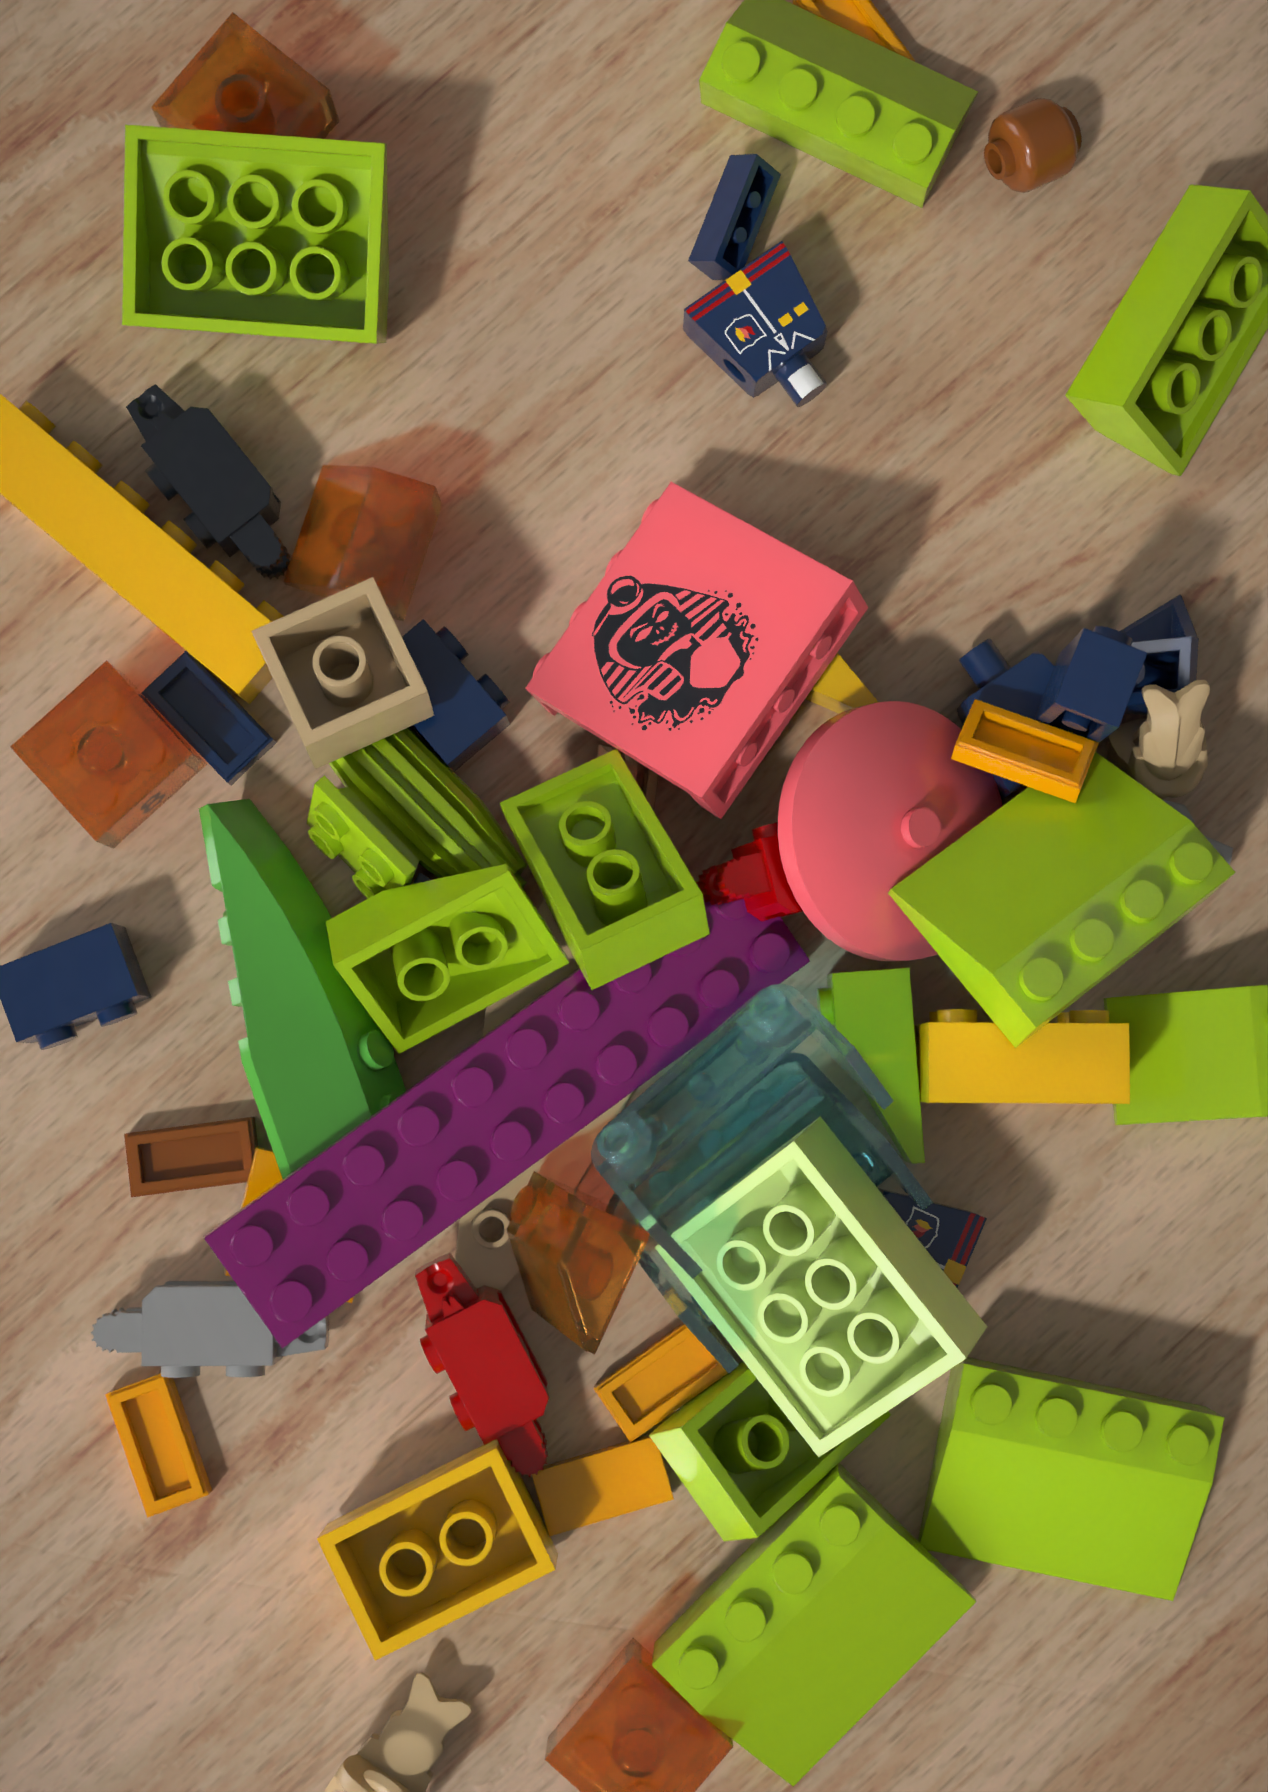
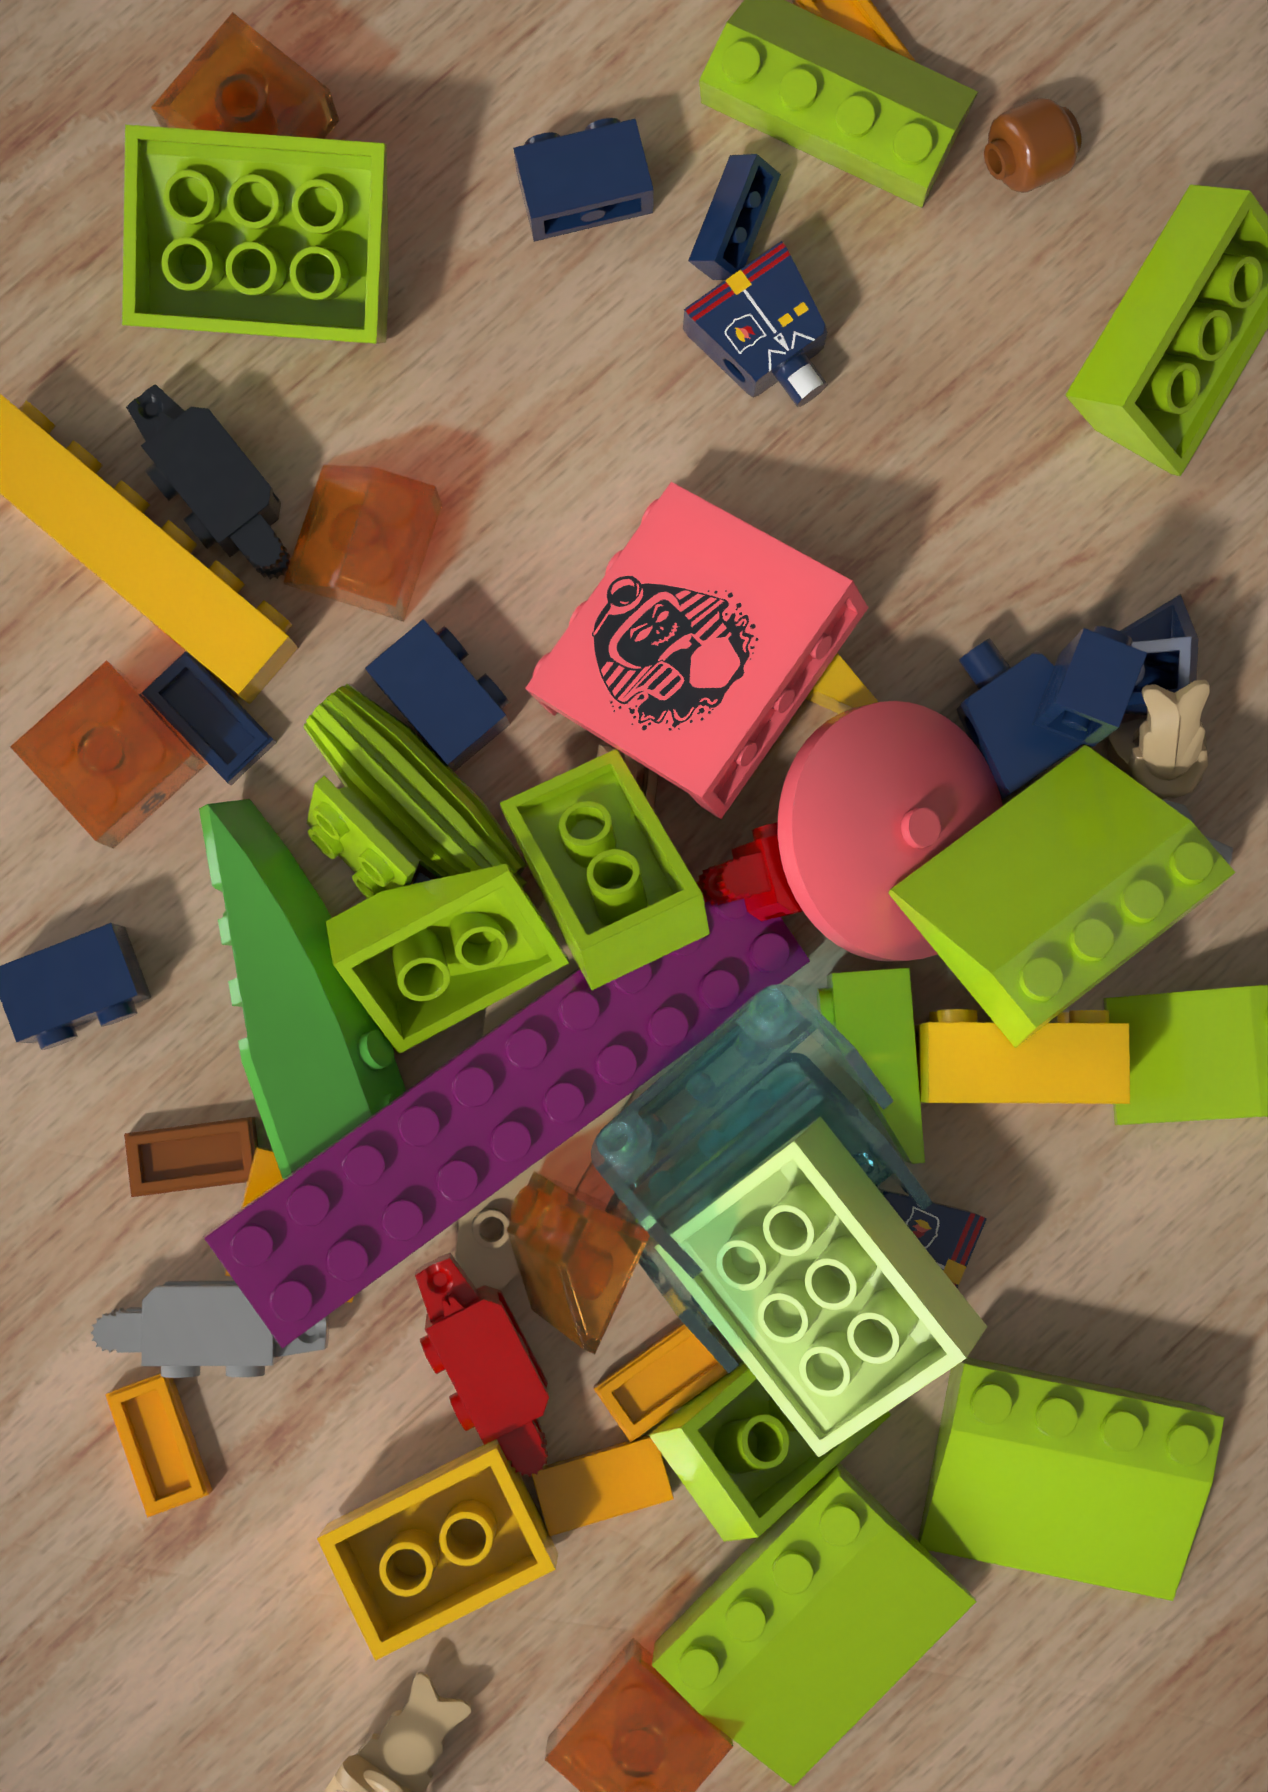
(344, 672): tan brick -> none
(584, 178): none -> dark blue brick
(1024, 750): light orange tile -> none

